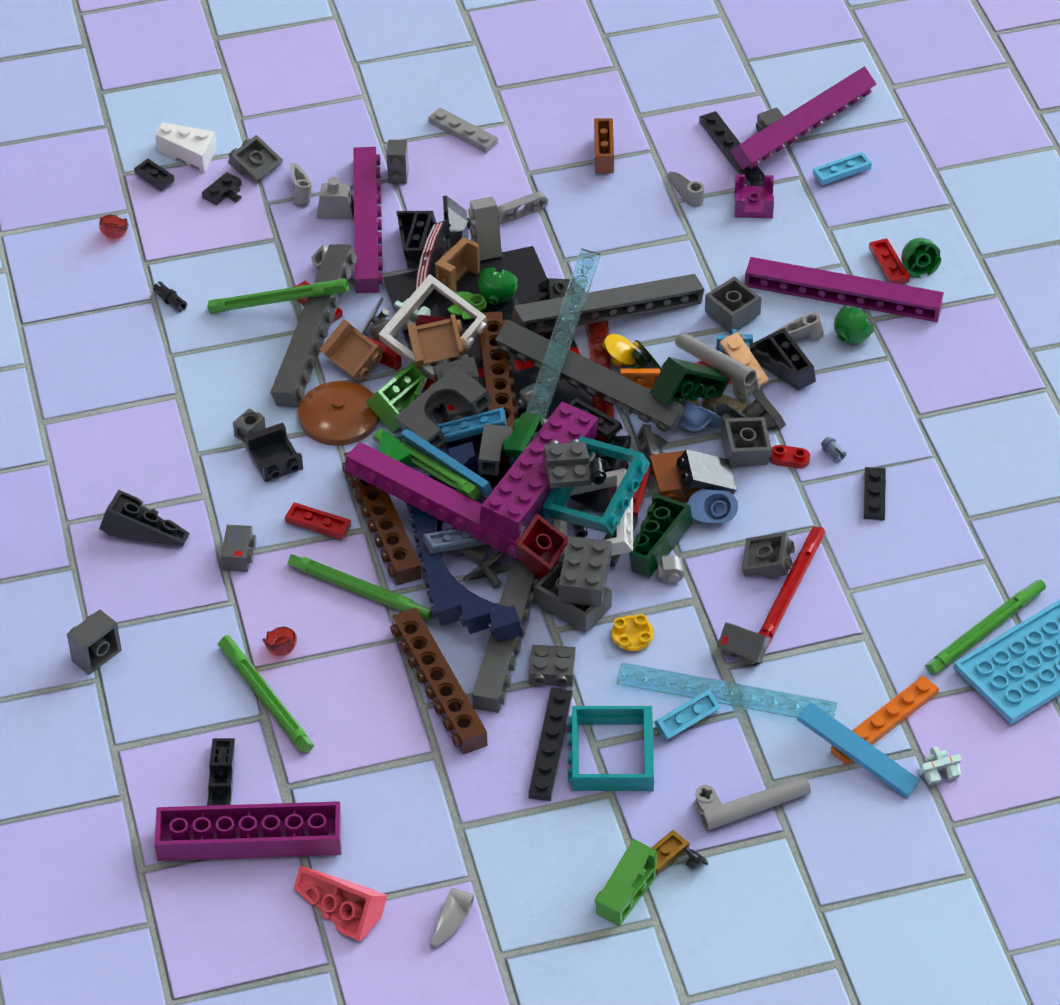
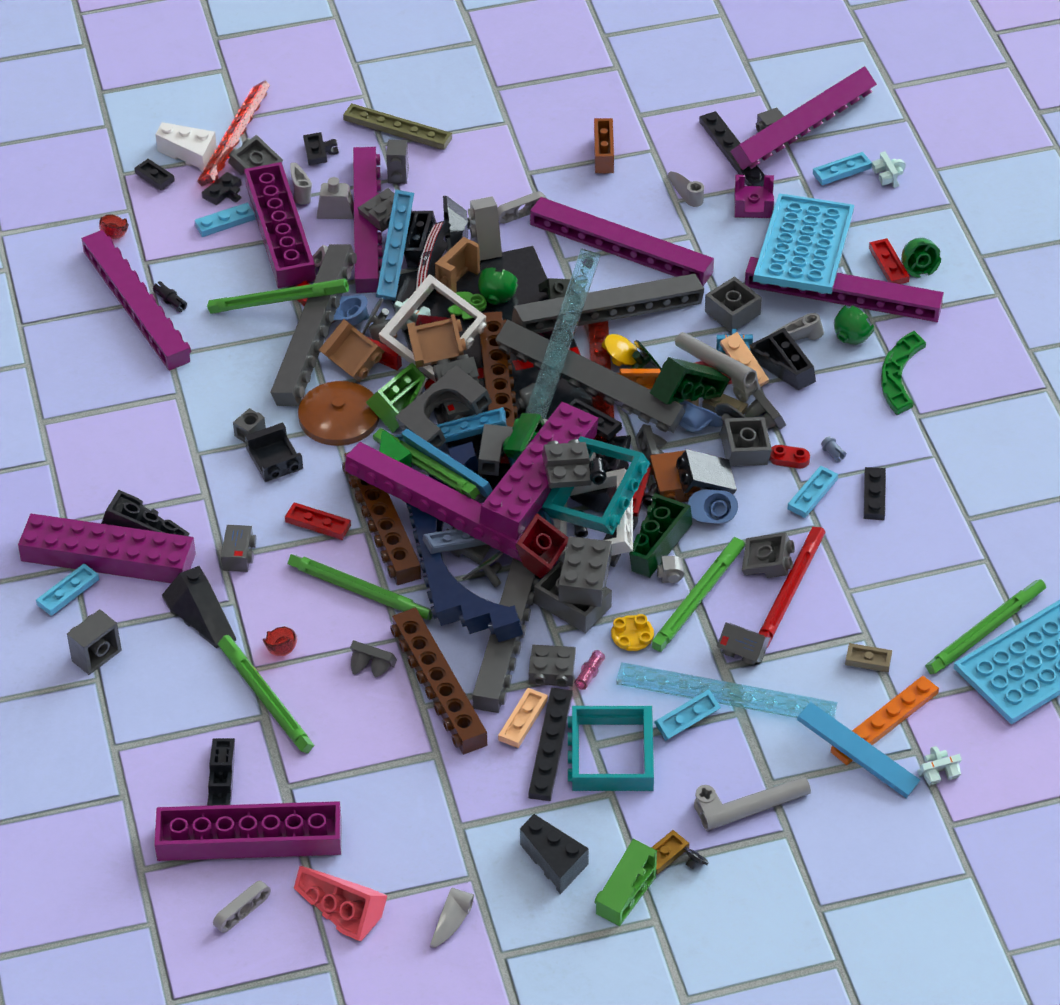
(67, 589): none -> medium azure plate
(106, 548): none -> magenta brick
(136, 300): none -> magenta brick
(196, 603): none -> black wedge
(224, 219): none -> medium azure plate
(232, 135): none -> clear red plate
(241, 906): none -> light grey beam
(280, 225): none -> magenta brick
(317, 149): none -> black plate
(352, 309): none -> medium blue piece
(364, 653): none -> dark grey tile
(378, 209): none -> dark grey plate
(395, 245): none -> dark azure plate
(397, 126): none -> olive plate
(463, 130): light grey plate -> none
(522, 717): none -> light nougat plate
(553, 851): none -> black wedge
(589, 670): none -> clear pink pin
(620, 240): none -> magenta brick
(647, 498): none -> black pin
(697, 594): none -> bright green piece
(804, 243): none -> medium azure plate
(812, 491): none -> medium azure plate
(868, 657): none -> dark tan plate
(891, 169): none -> light aqua hips
(892, 372): none -> green tile

